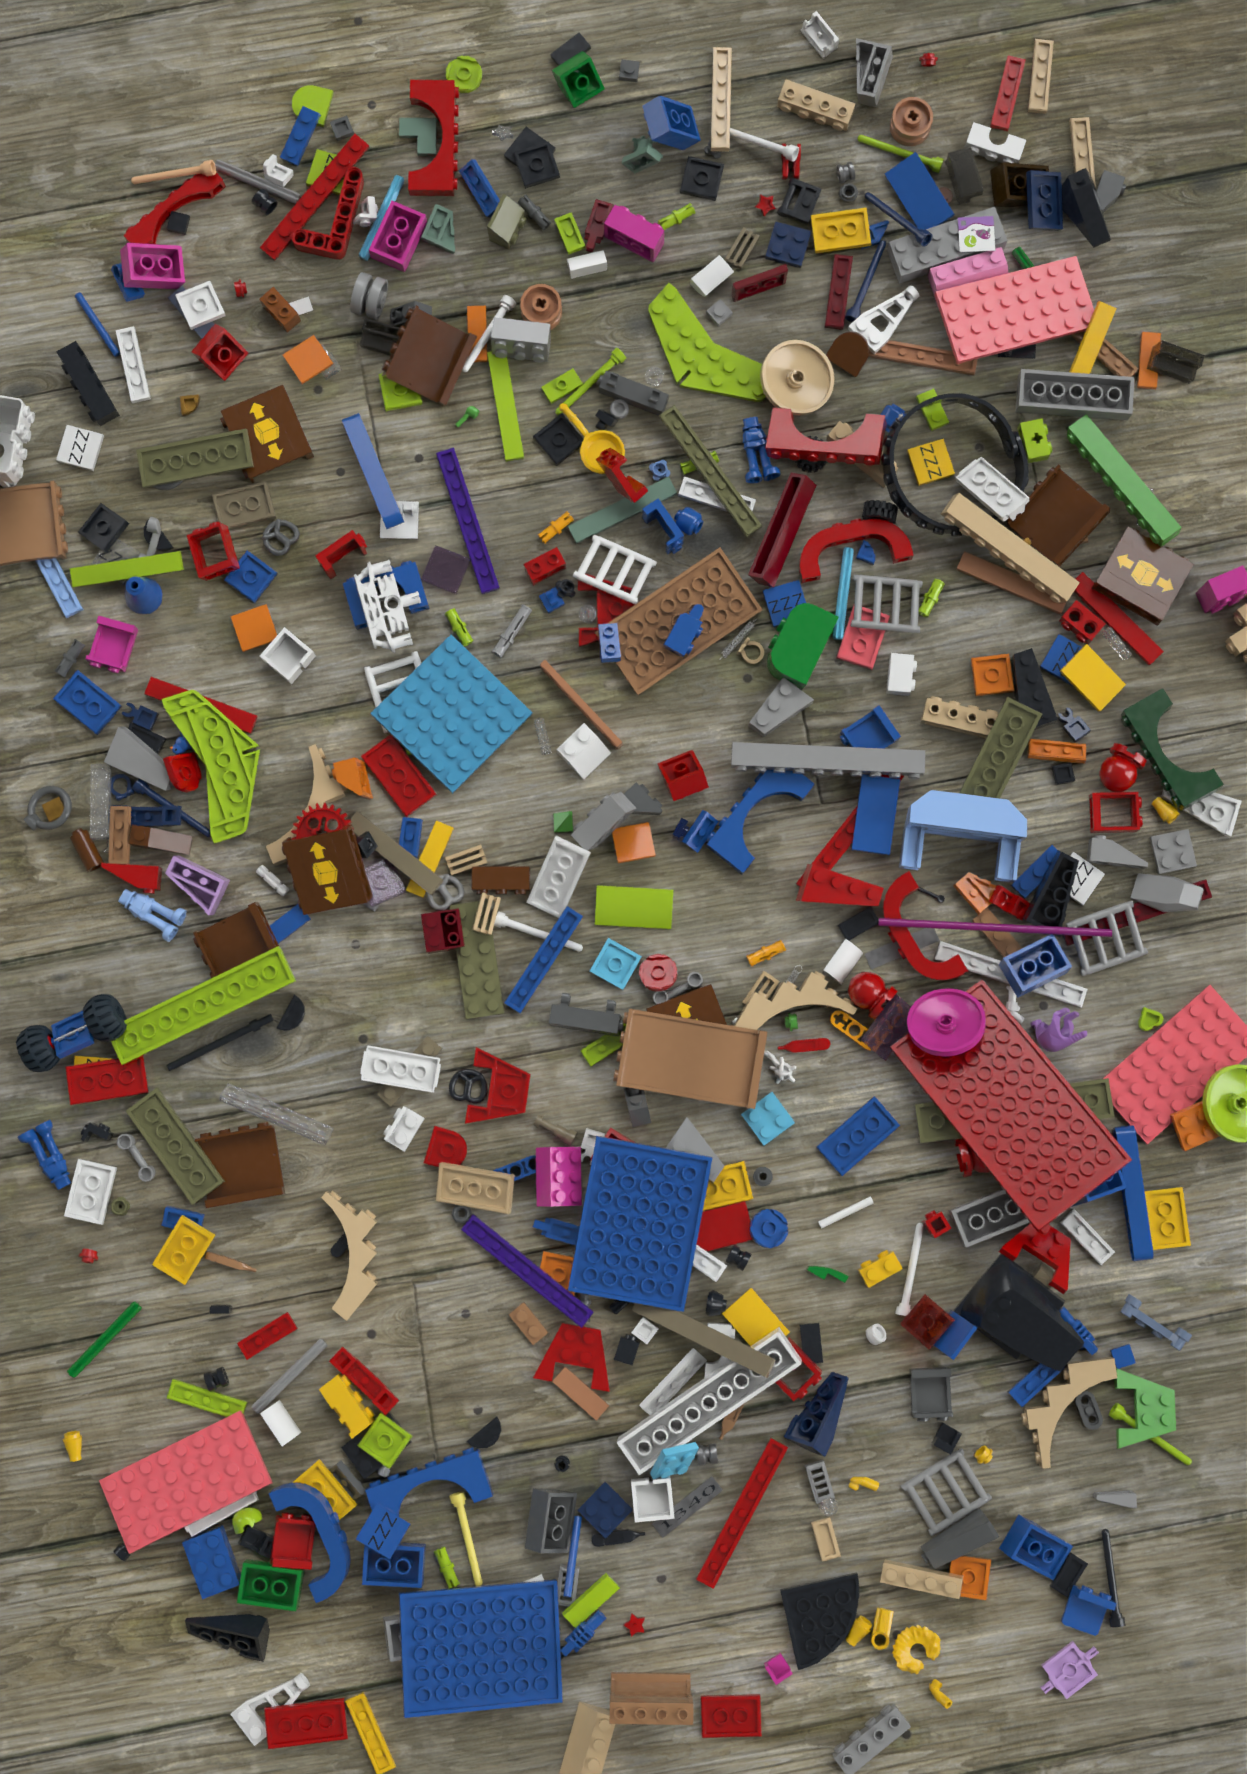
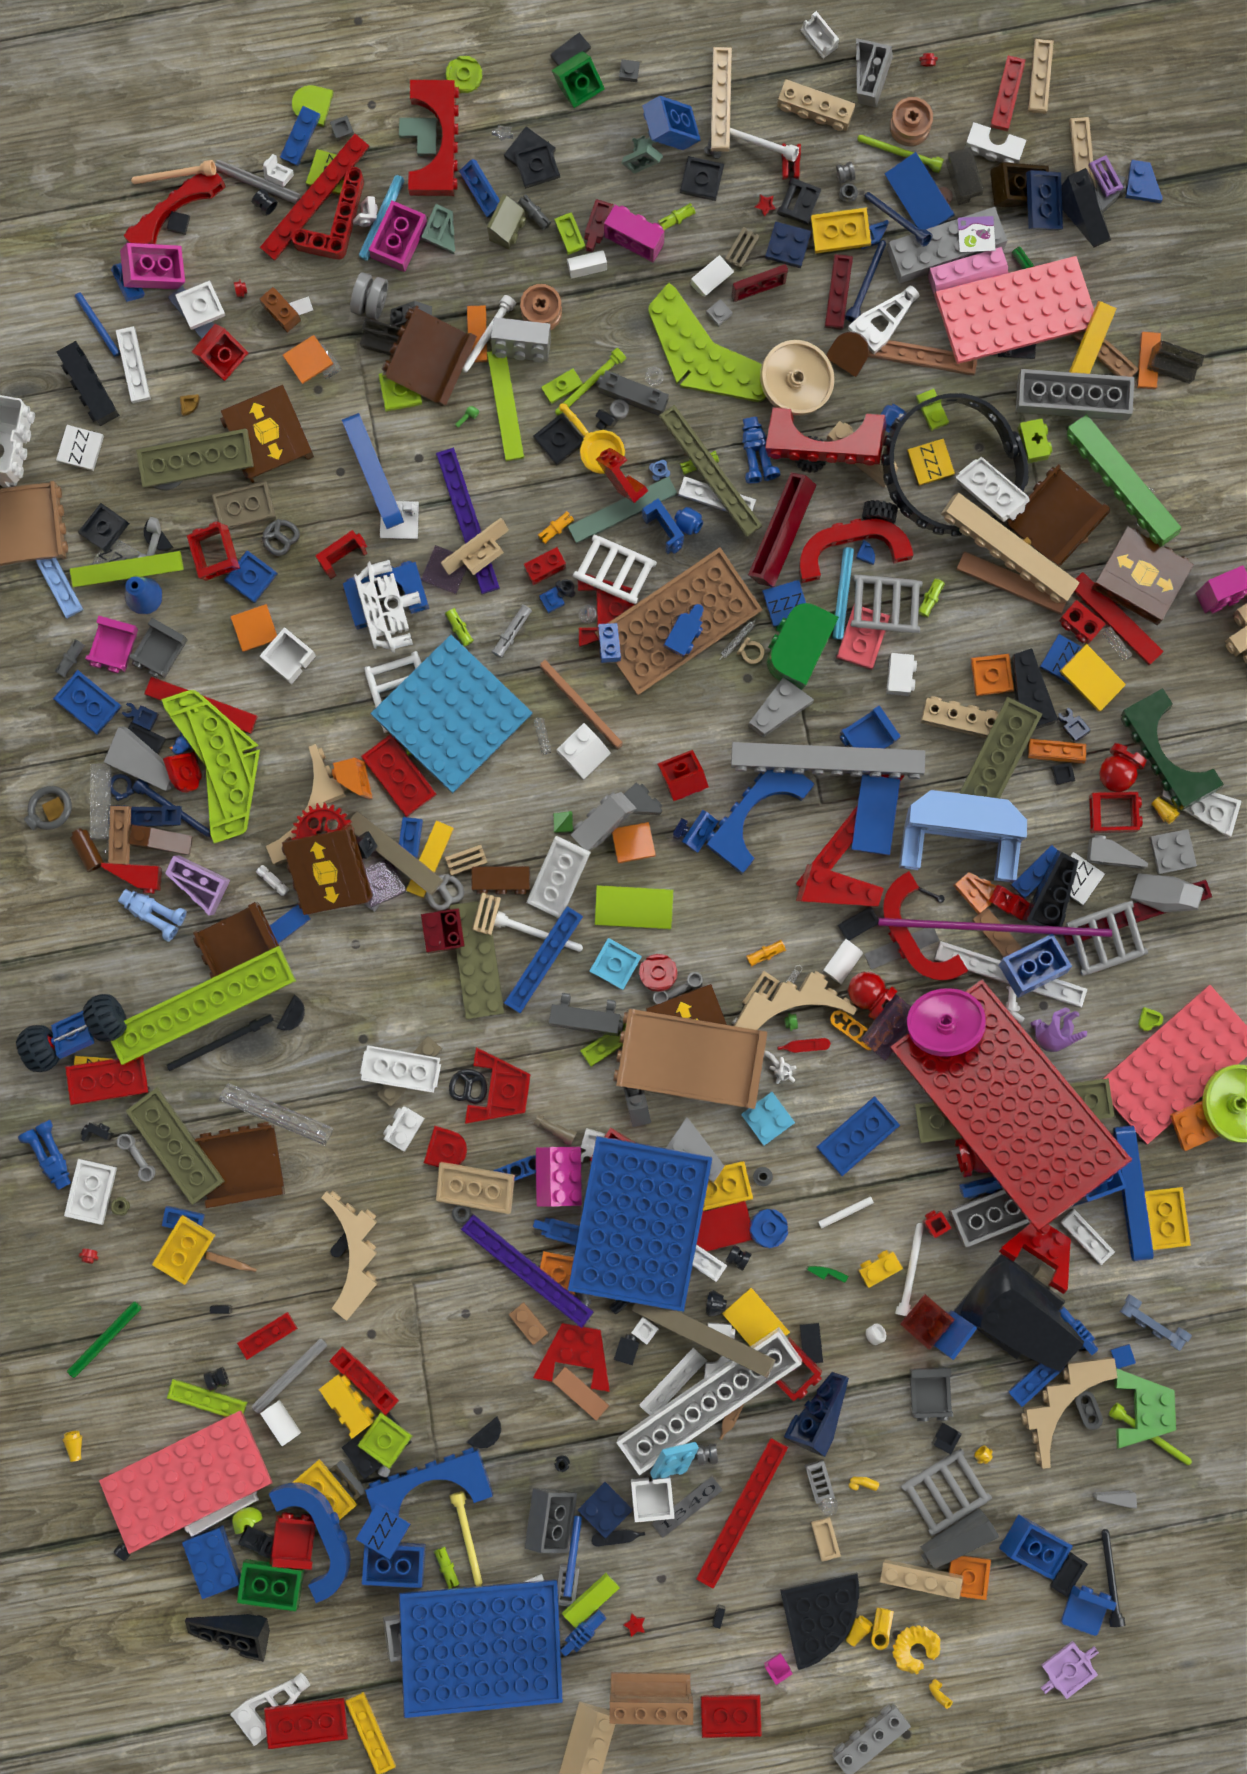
(158, 649): none -> dark grey panel
(478, 551): none -> tan bracket
(718, 1616): none -> black tile
(979, 1186): none -> blue plate
(1101, 183): none -> medium lavender tile
(1142, 183): none -> blue wing

